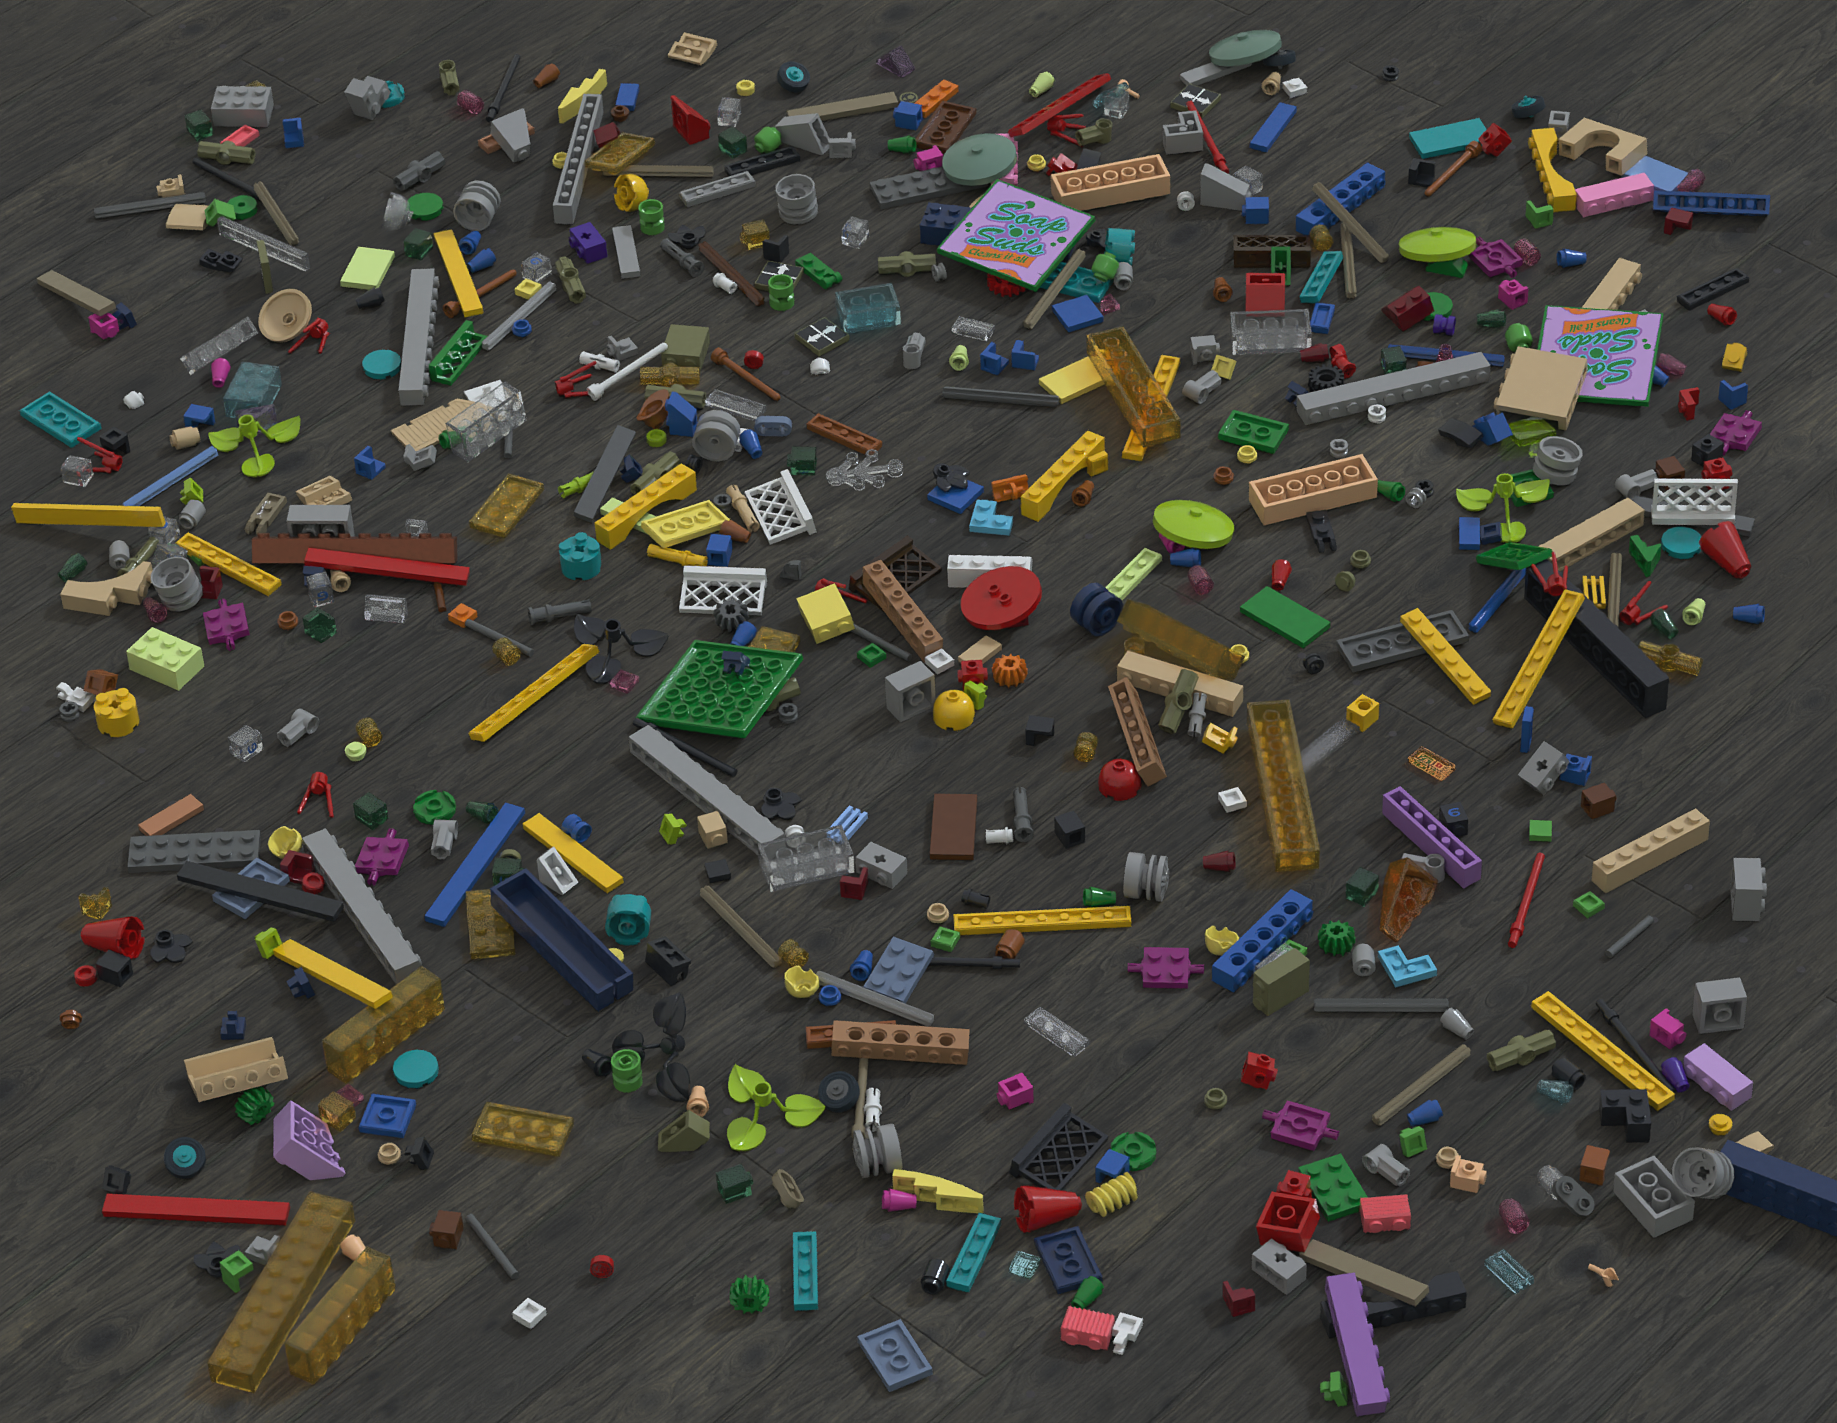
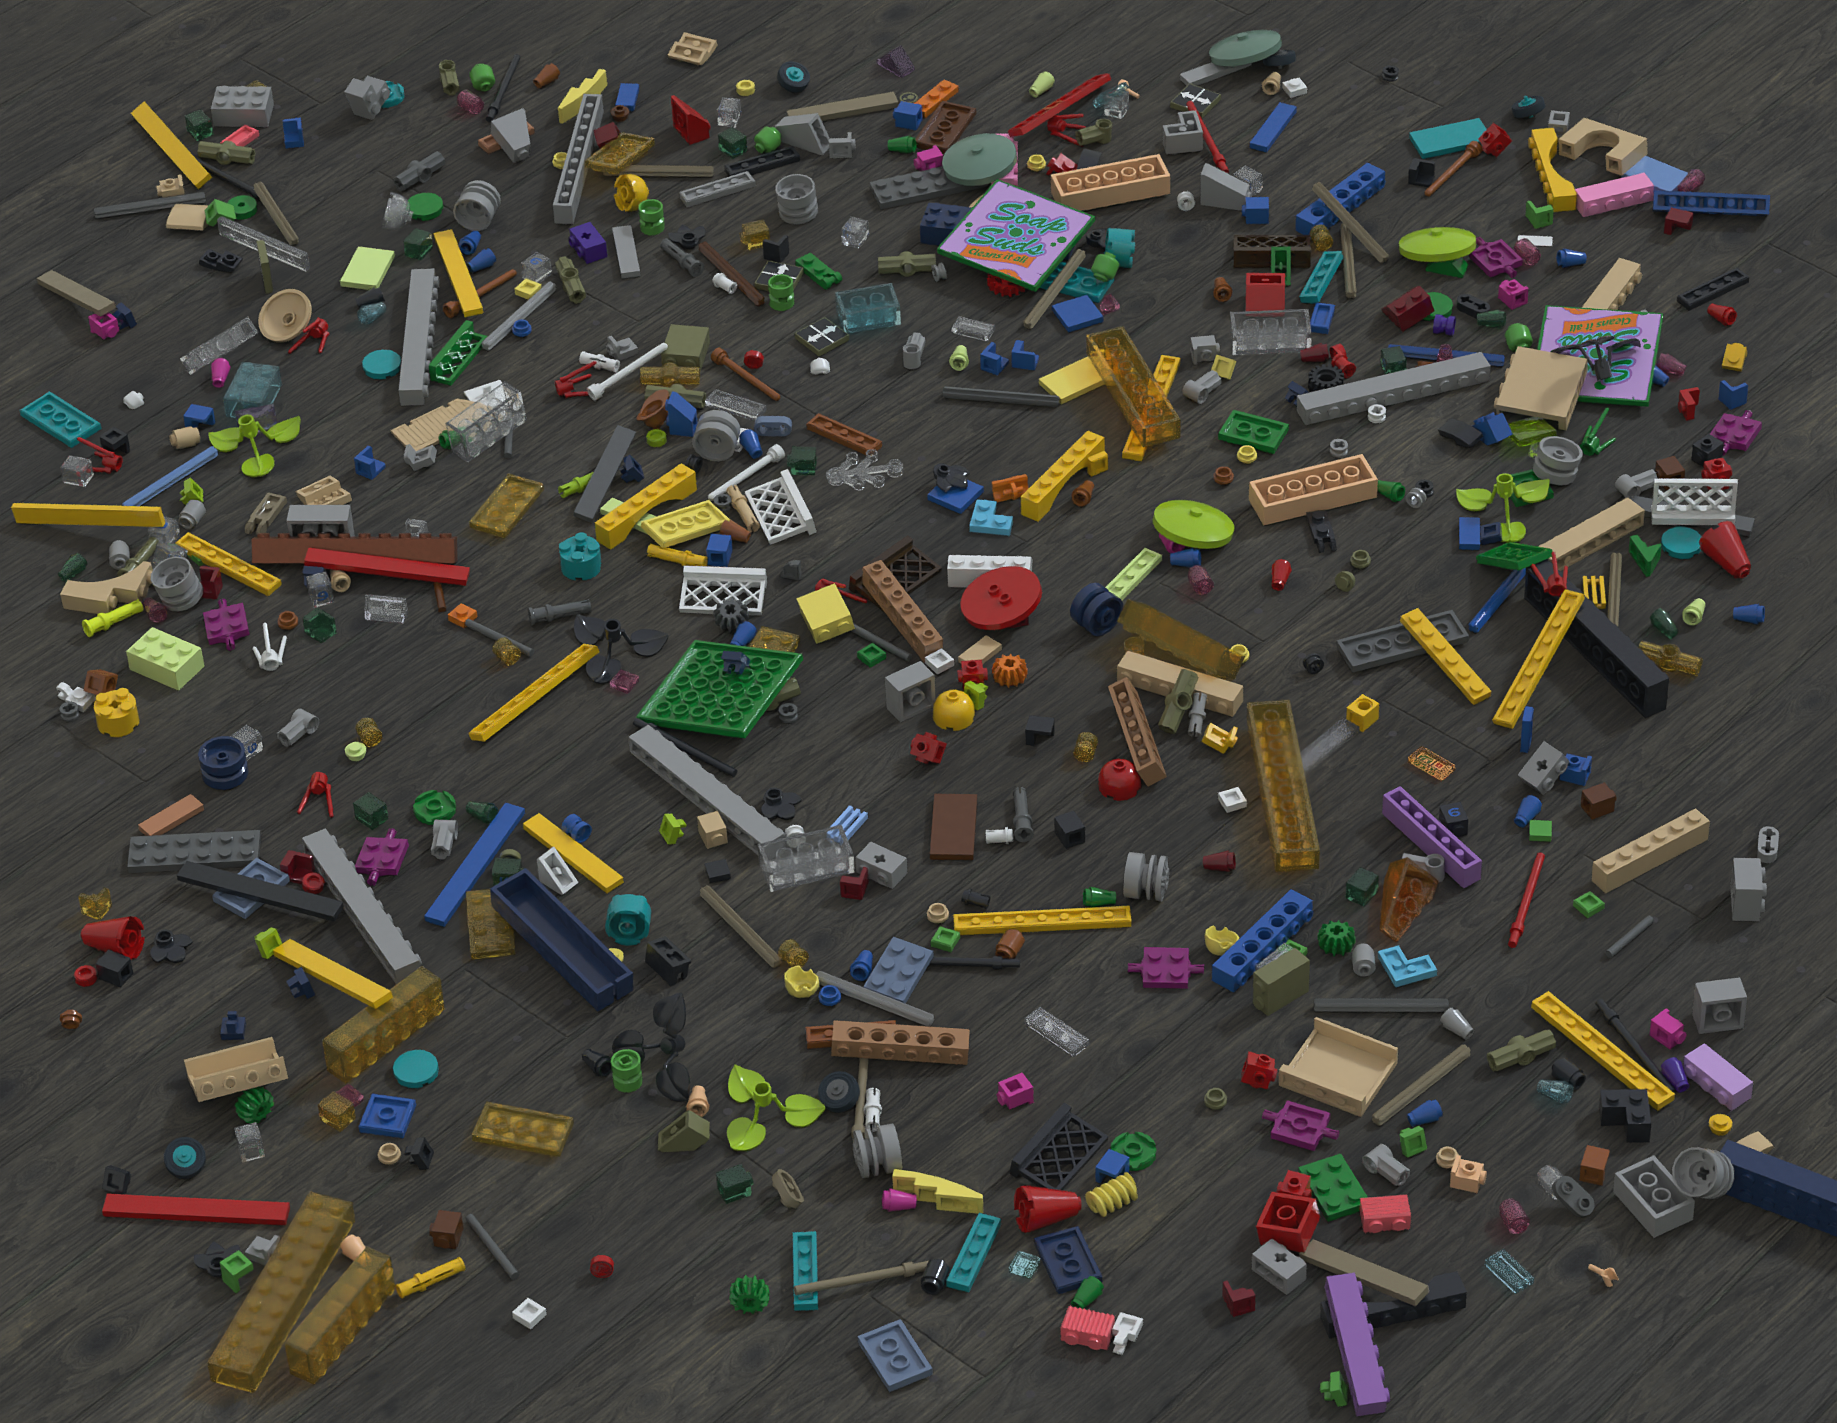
(103, 620): none -> neon yellow pin
(171, 145): none -> yellow tile
(223, 762): none -> dark blue wheel
(249, 1142): none -> clear brick
(270, 659): none -> white plant
(284, 840): light yellow hair -> none
(305, 1144): lavender wedge -> none
(370, 312): none -> clear light blue cone
(421, 1281): none -> yellow pin
(482, 77): none -> bright green head
(654, 471): olive piece -> none
(774, 454): none -> white piece
(907, 1269): none -> dark tan bar
(927, 748): none -> red brick
(1124, 276): light grey brick -> none
(1285, 617): green tile -> none
(1339, 1067): none -> tan panel
(1471, 305): none -> black beam
(1528, 810): none -> blue cone
(1538, 240): none -> white sticker
(1591, 442): none -> green plant
(1601, 367): none -> black plant
(1631, 612): red plant -> none
(1771, 845): none -> light grey beam

